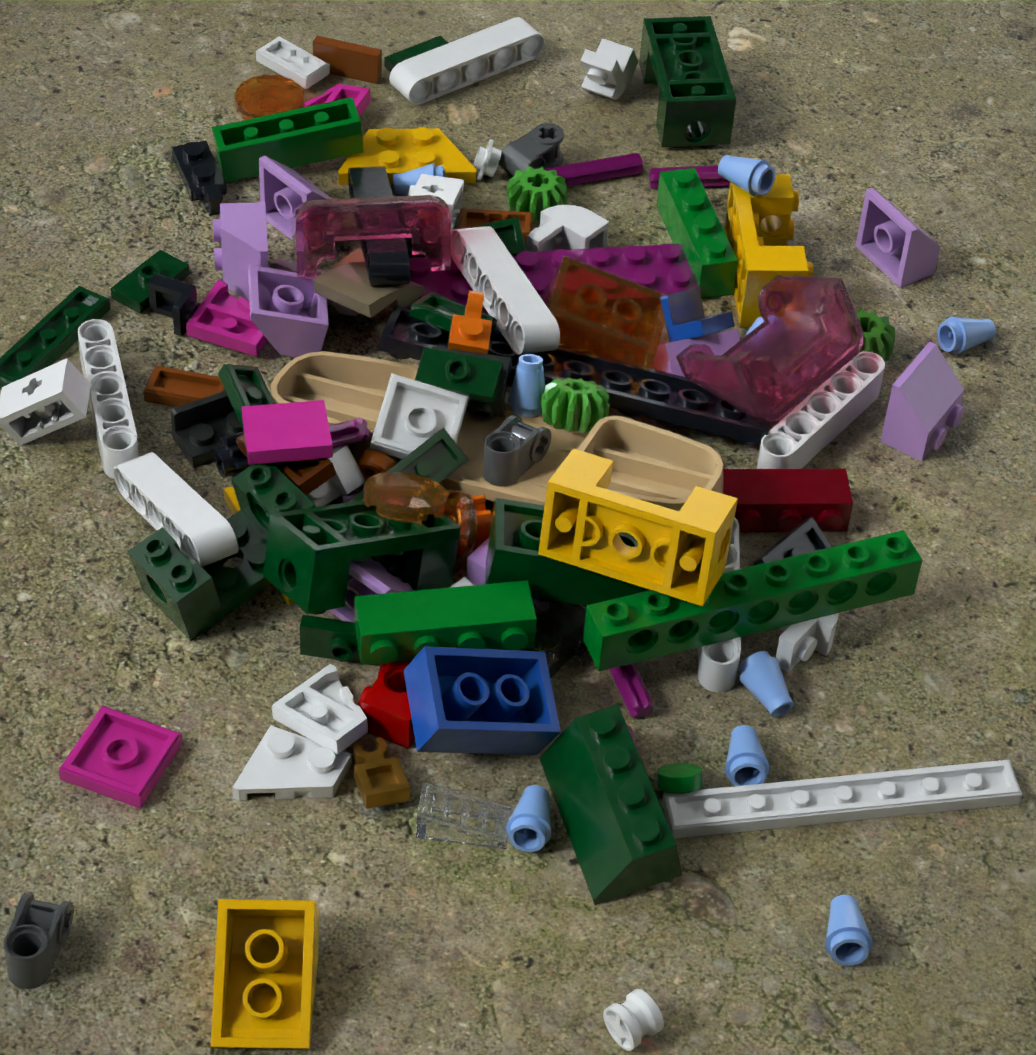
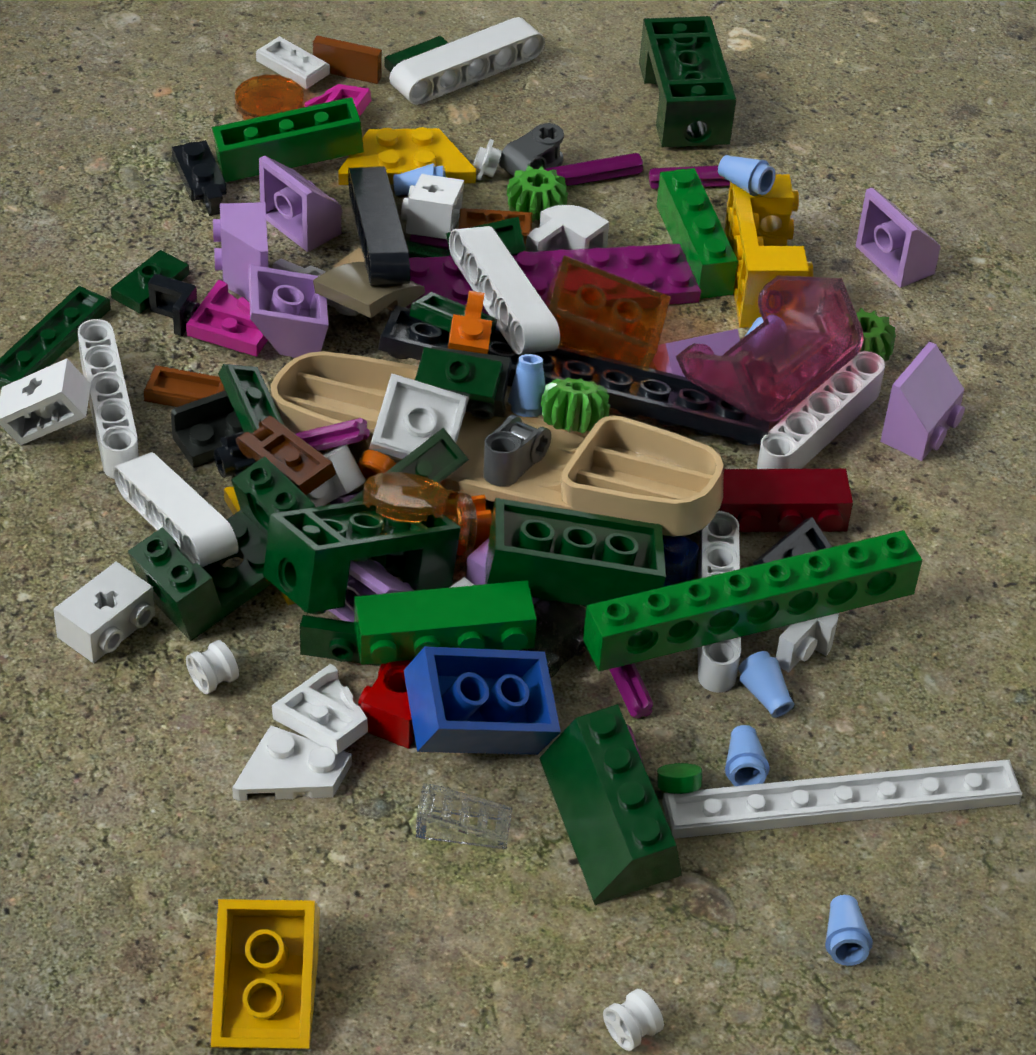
(36, 940): dark grey piece -> none
(104, 612): none -> white brick
(120, 756): dark pink tile -> none
(212, 666): none -> white wheel
(286, 432): dark pink tile -> none
(322, 222): clear pink windscreen -> none
(378, 777): pearl gold plate -> none
(530, 821): light blue cone -> none
(608, 69): white brick -> none
(675, 552): yellow plate -> none
(686, 316): blue panel -> none
(961, 334): light blue cone -> none

